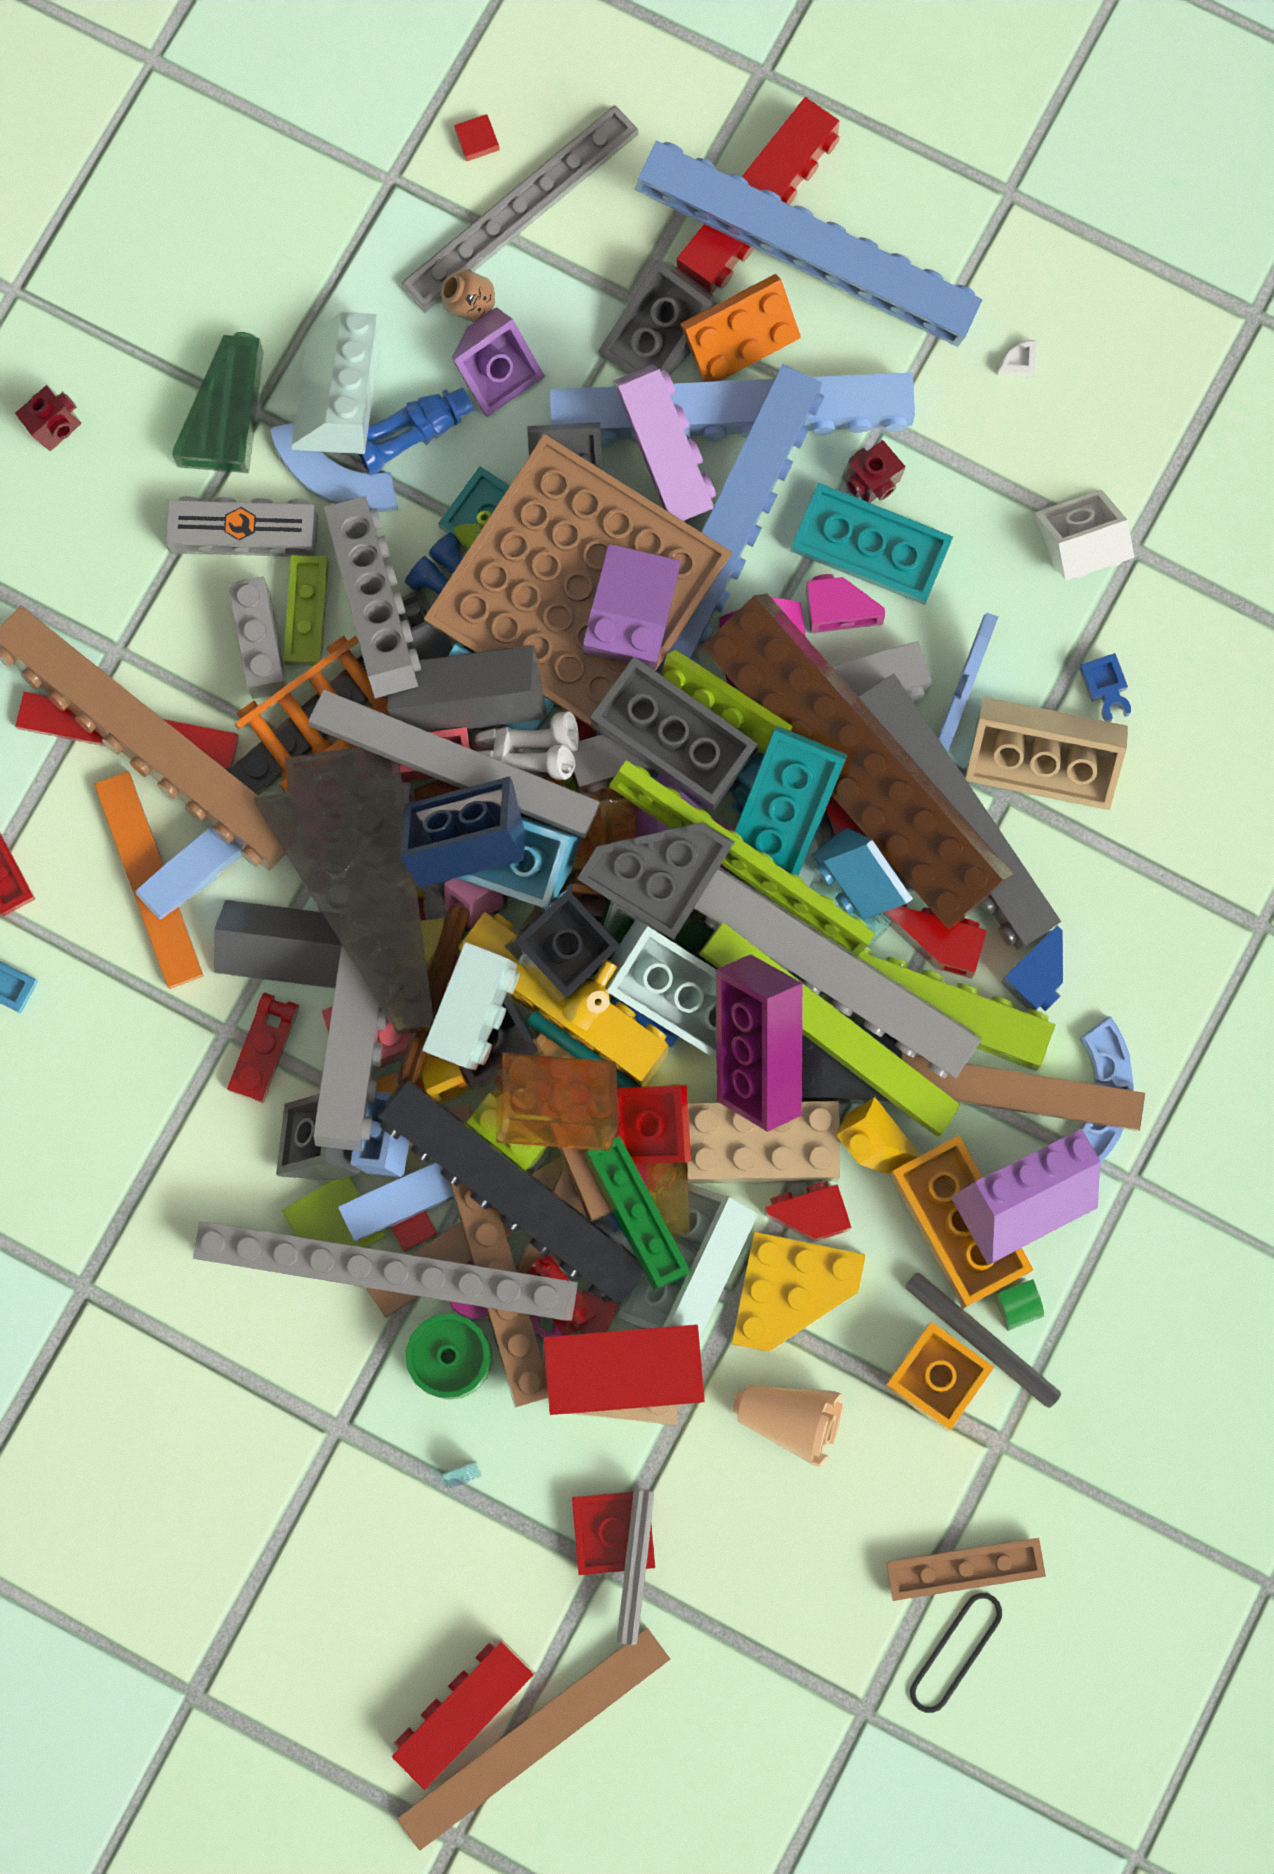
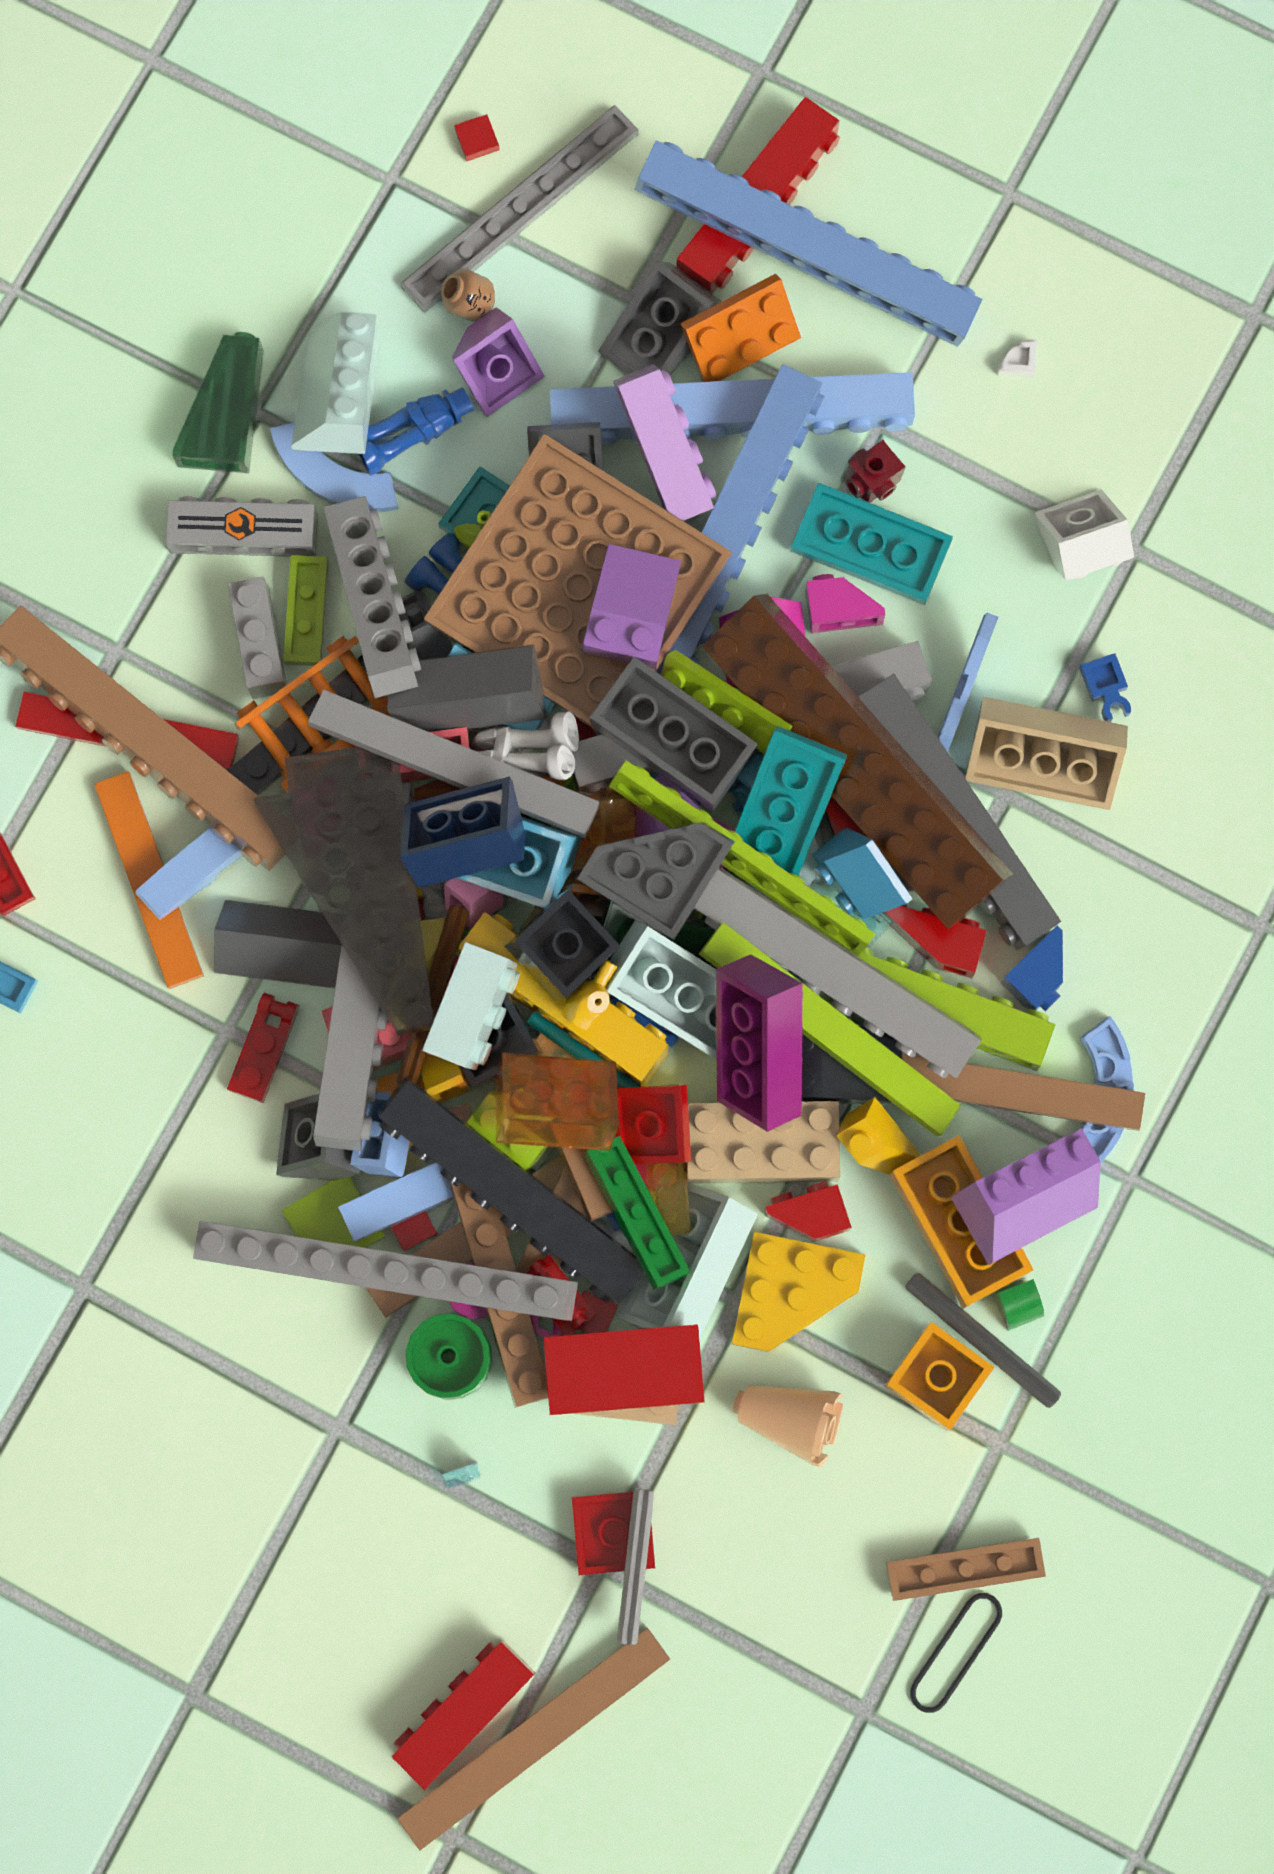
(49, 417): dark red brick -> none

